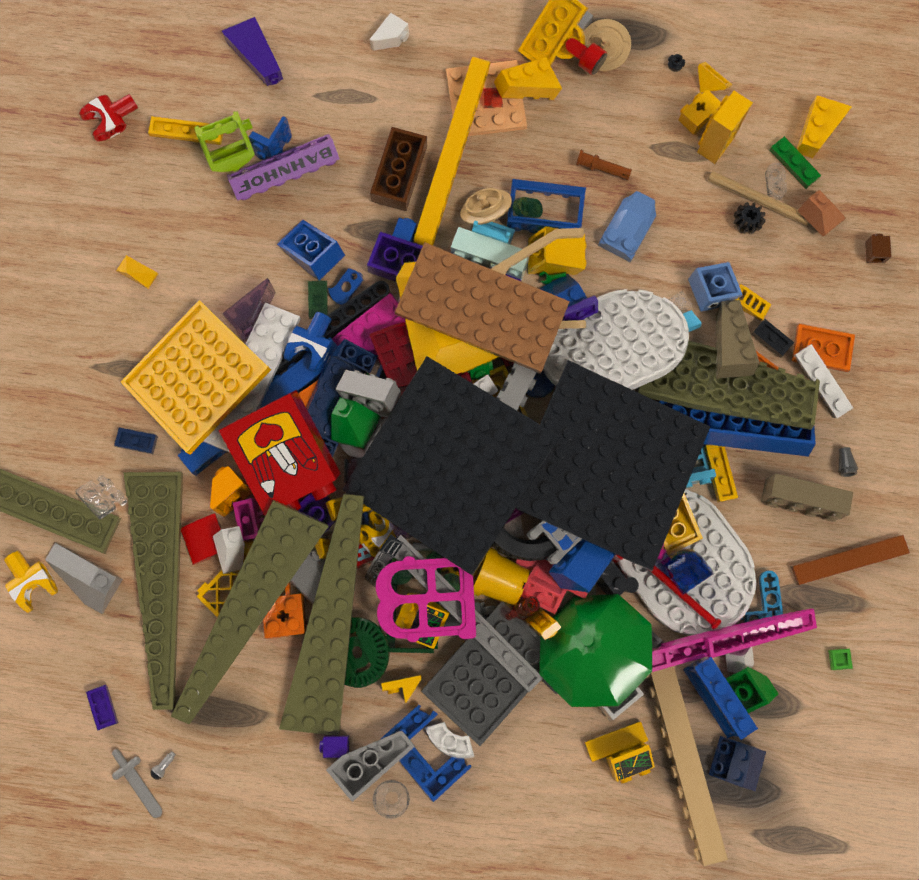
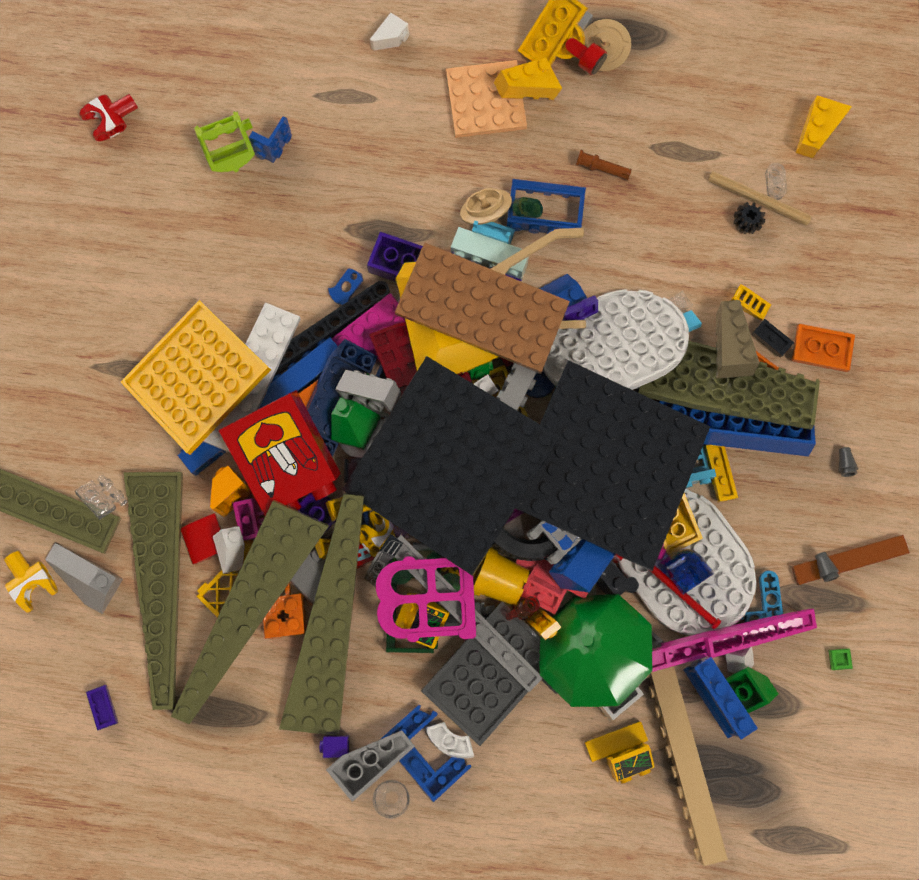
(127, 769): light grey sword -> none
(135, 441): dark blue plate -> none
(137, 272): yellow slope -> none
(158, 771): light grey piece -> none
(178, 130): yellow plate -> none
(246, 311): slope -> none
(254, 50): dark purple slope -> none
(283, 167): medium lavender brick -> none
(310, 340): blue connector -> none
(312, 249): blue slope -> none
(317, 297): clear green plate -> none
(374, 651): dark green piece -> none
(399, 169): reddish brown brick -> none
(405, 229): blue brick -> none
(408, 685): yellow slope -> none
(452, 151): yellow beam -> none
(492, 98): clear red tile -> none
(551, 277): green hand -> none
(558, 256): yellow slope -> none
(629, 226): medium blue slope -> none
(675, 67): black plate -> none
(699, 111): yellow brick -> none
(711, 79): yellow slope -> none
(714, 285): medium blue slope -> none
(723, 126): yellow brick -> none
(737, 763): dark blue slope -> none
(795, 162): green plate -> none
(807, 497): dark tan brick -> none
(821, 213): nougat slope -> none
(826, 567): none -> dark grey cone
(828, 387): white plate -> none
(878, 249): reddish brown brick -> none

